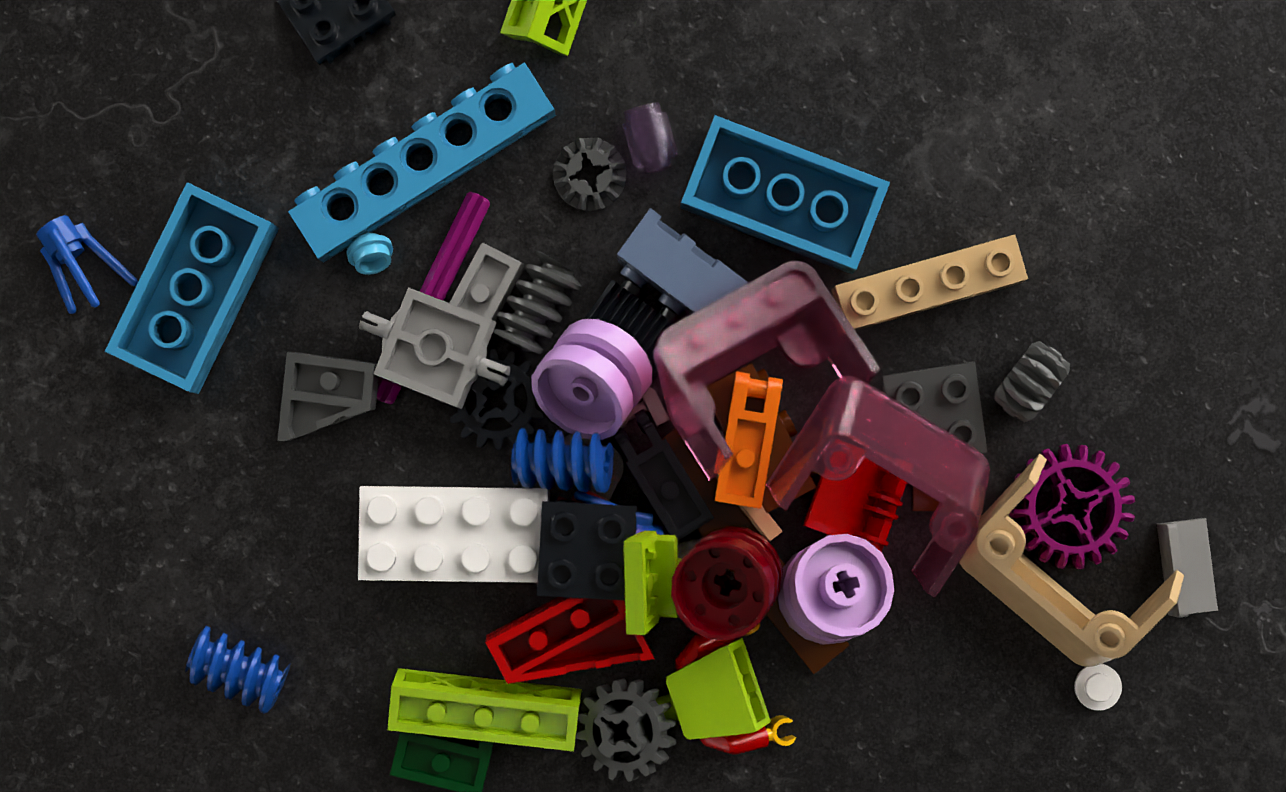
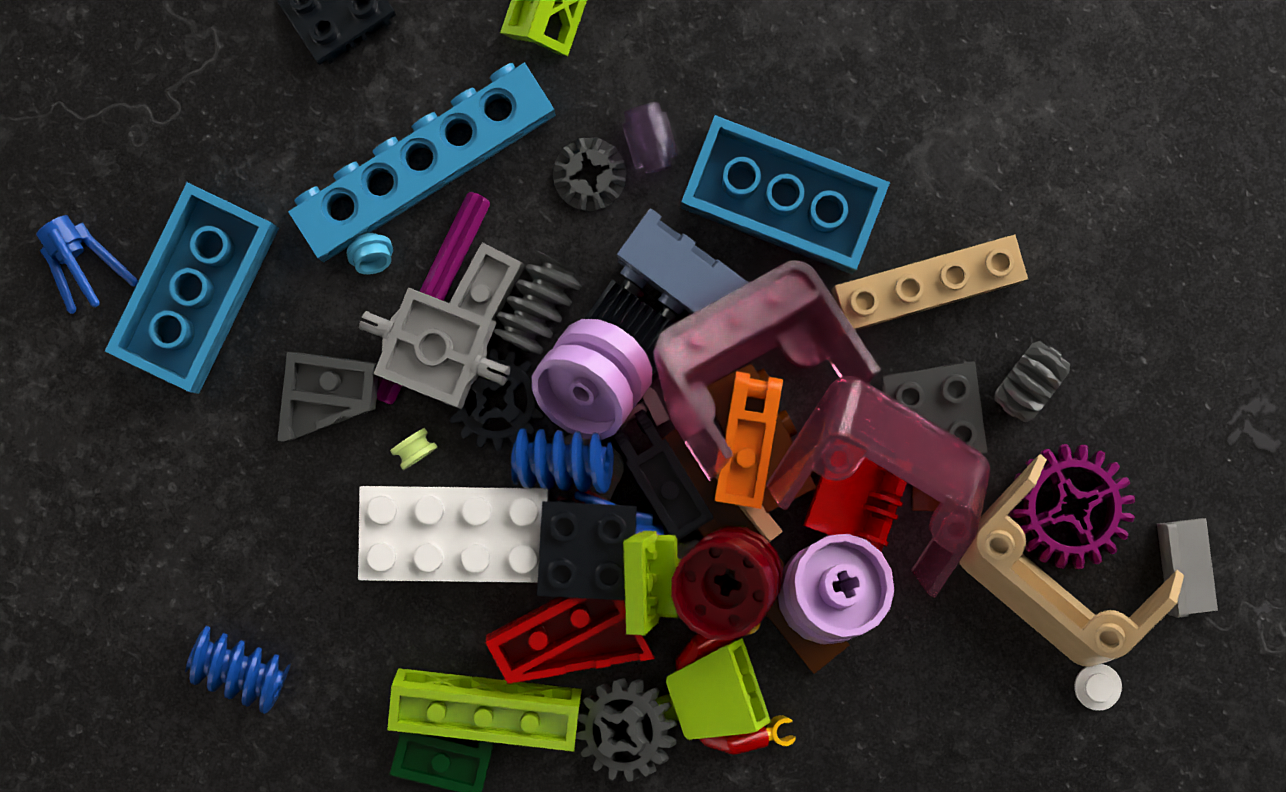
(413, 448): none -> yellowish green bush

